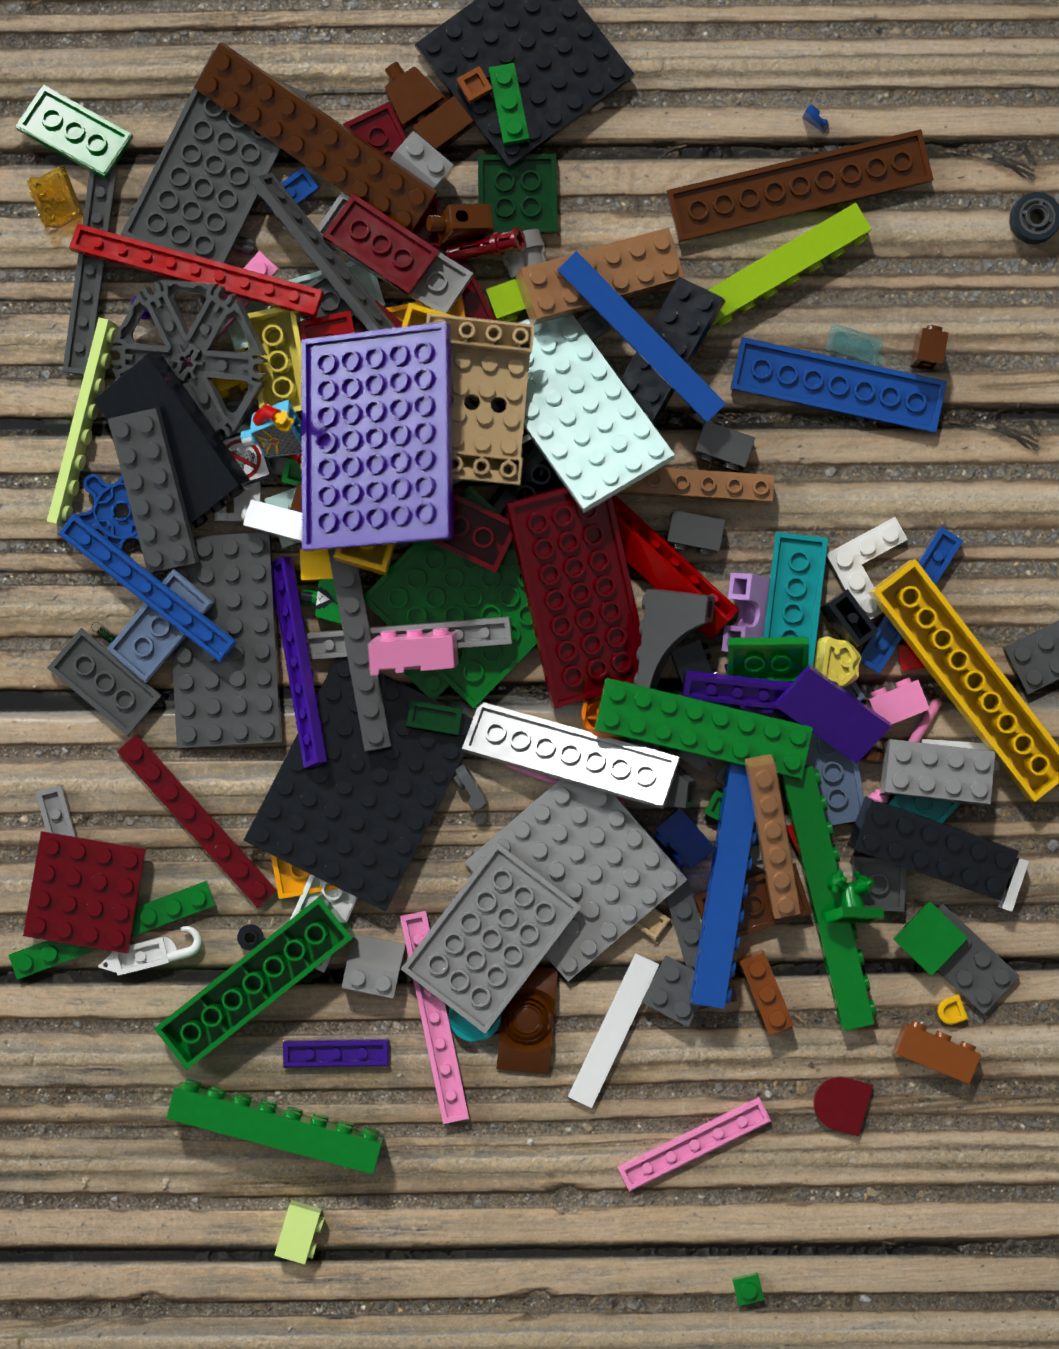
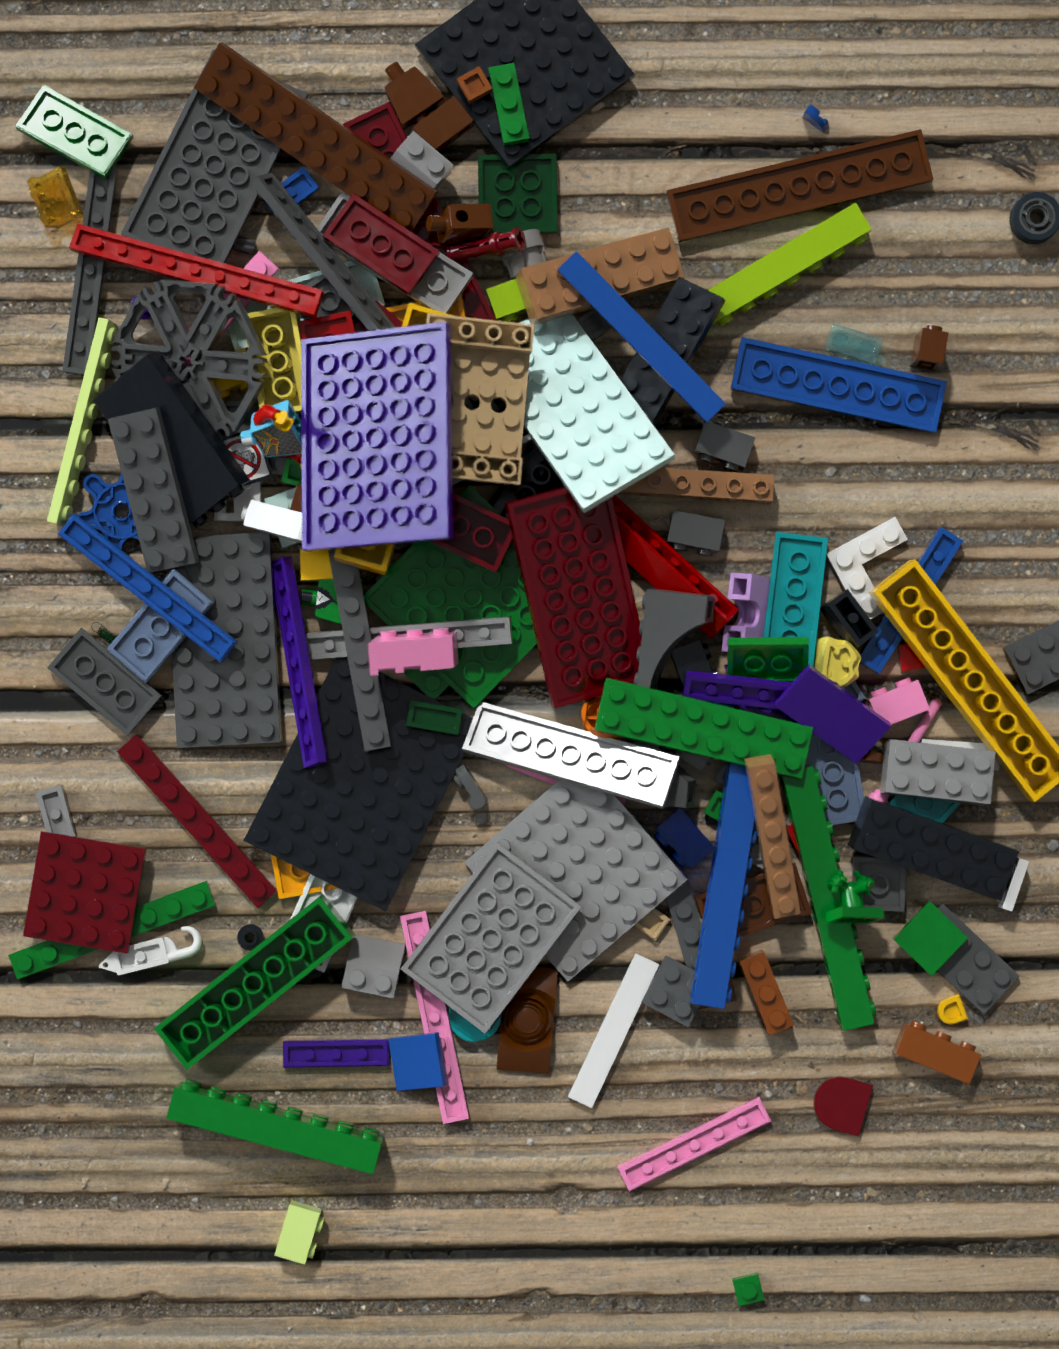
(417, 1061): none -> blue tile

